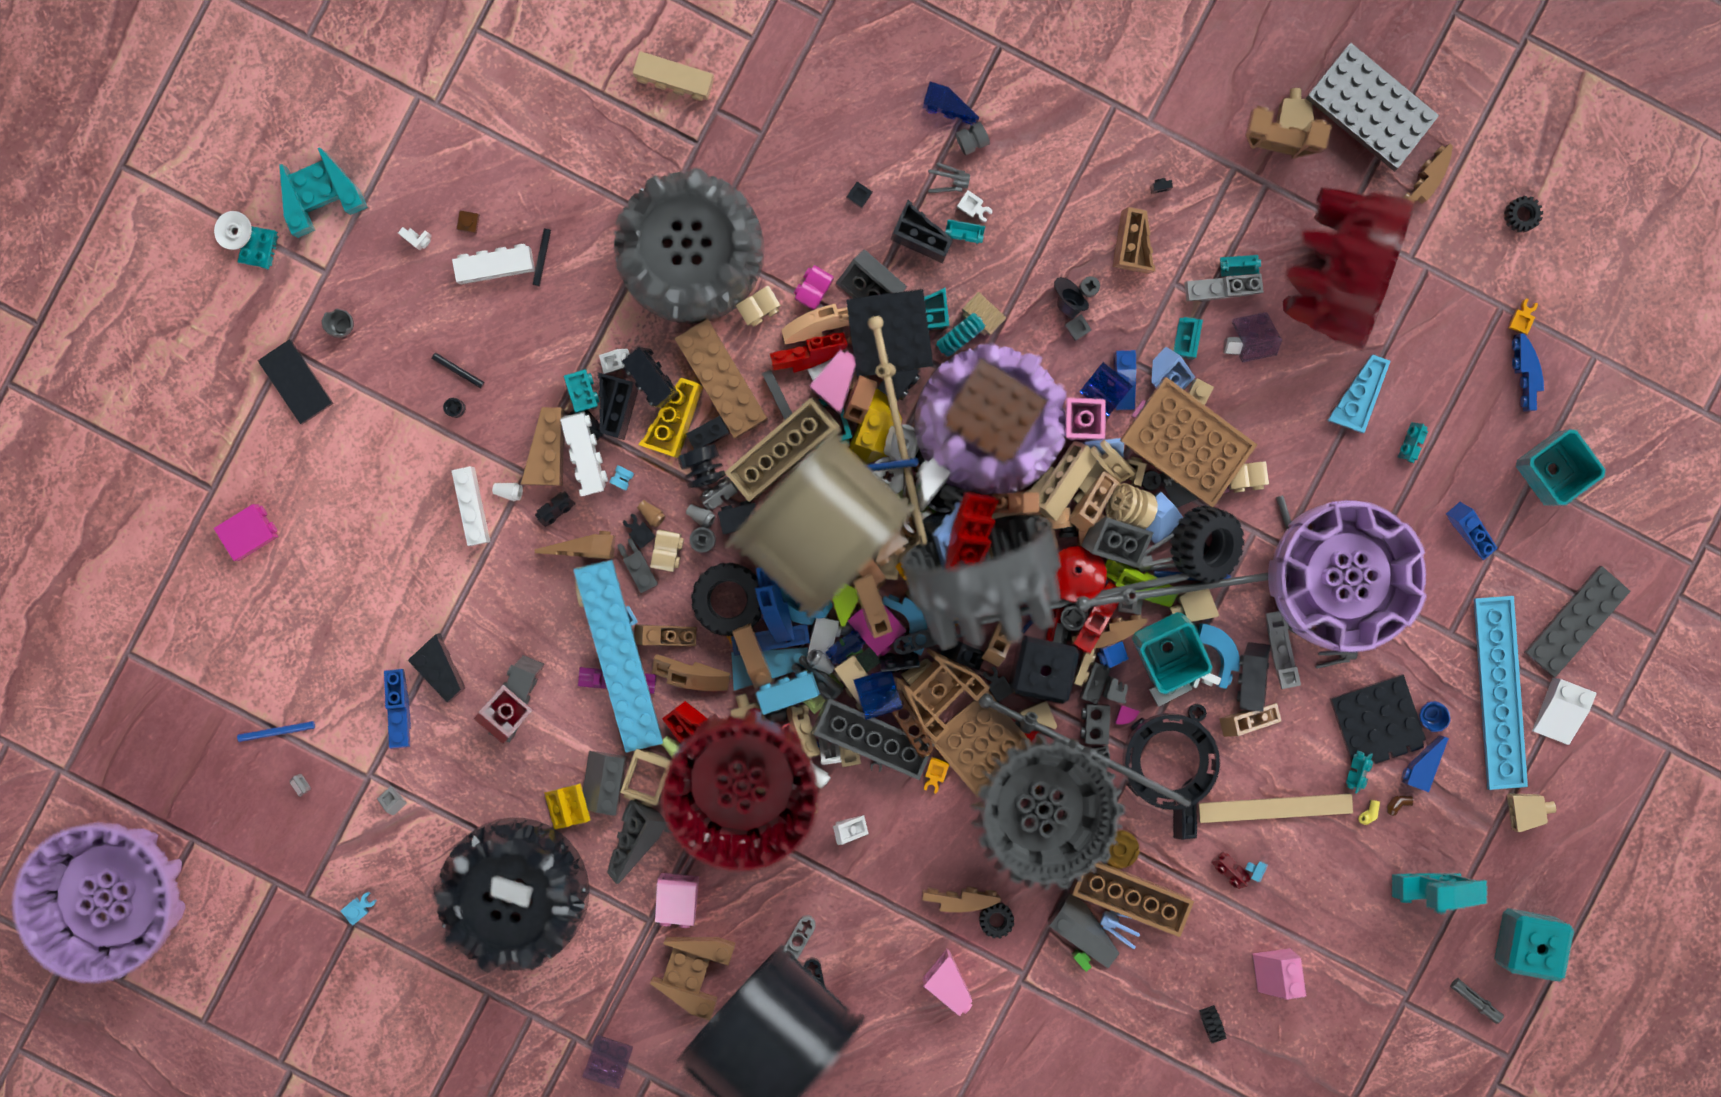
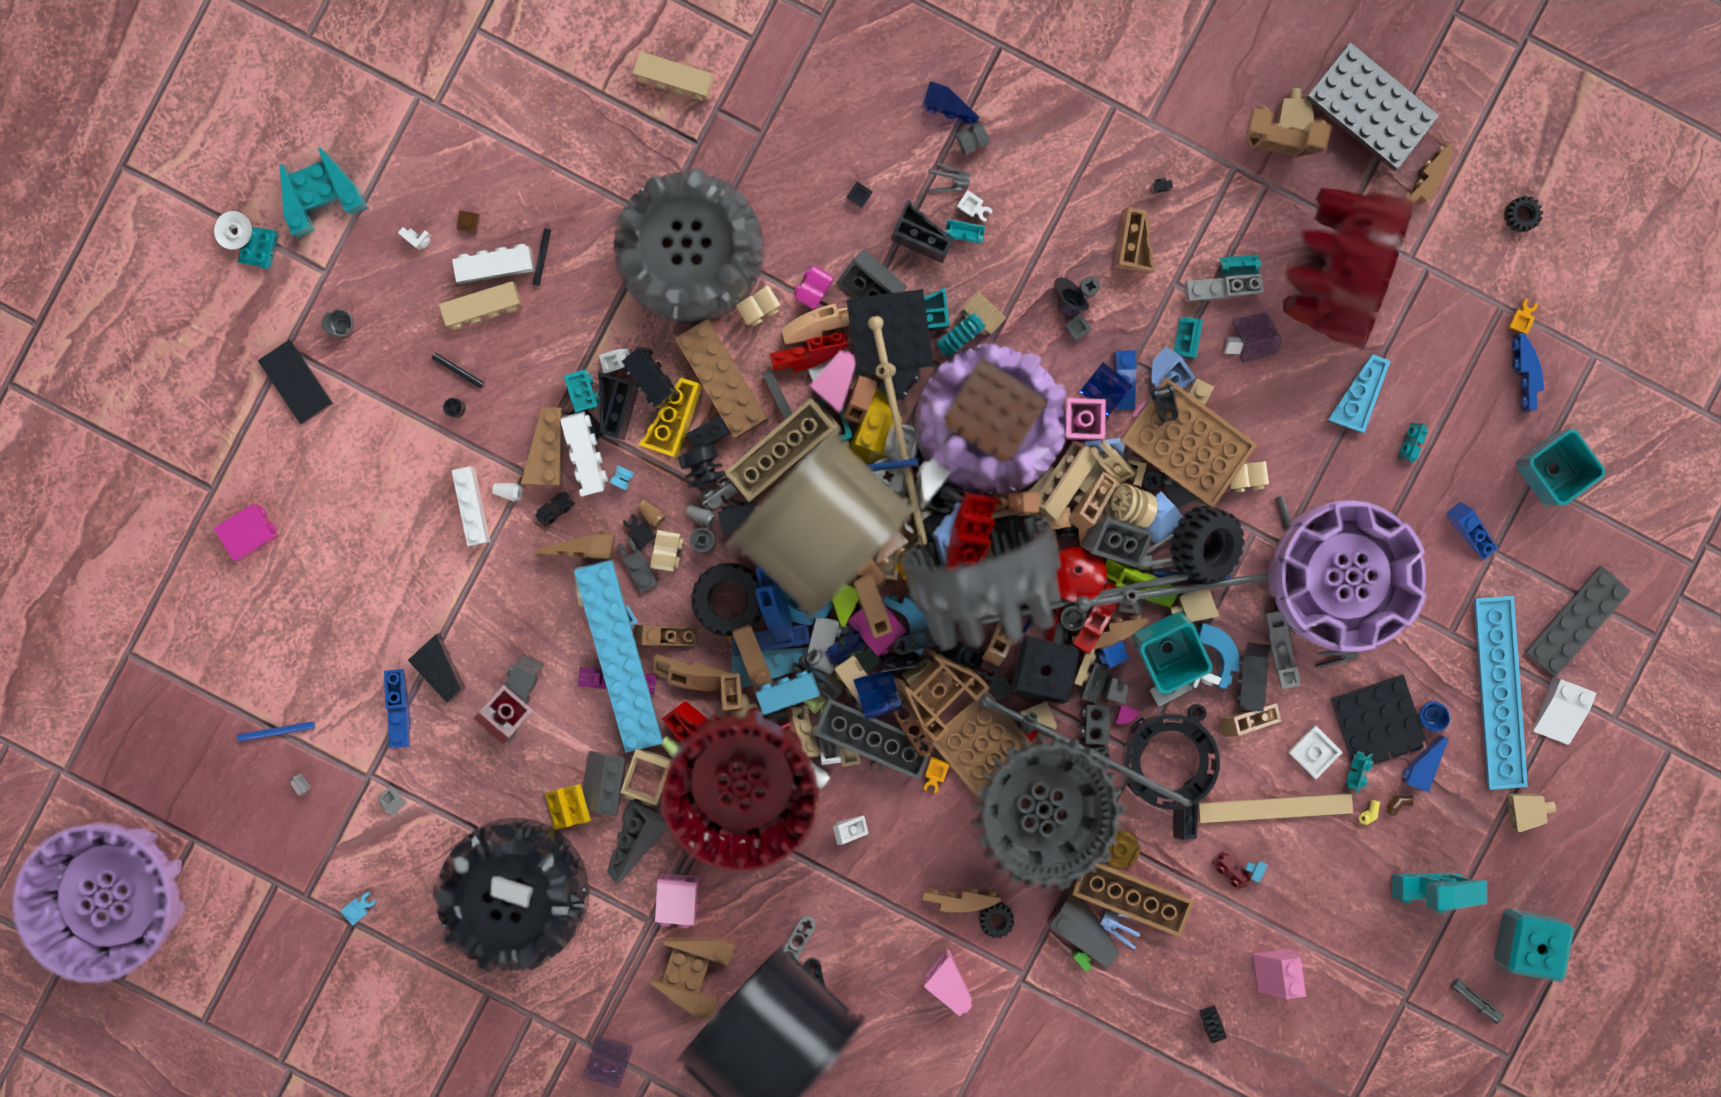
(480, 305): none -> tan brick
(731, 692): none -> medium nougat slope
(1165, 401): none -> black piece
(1315, 752): none -> white tile

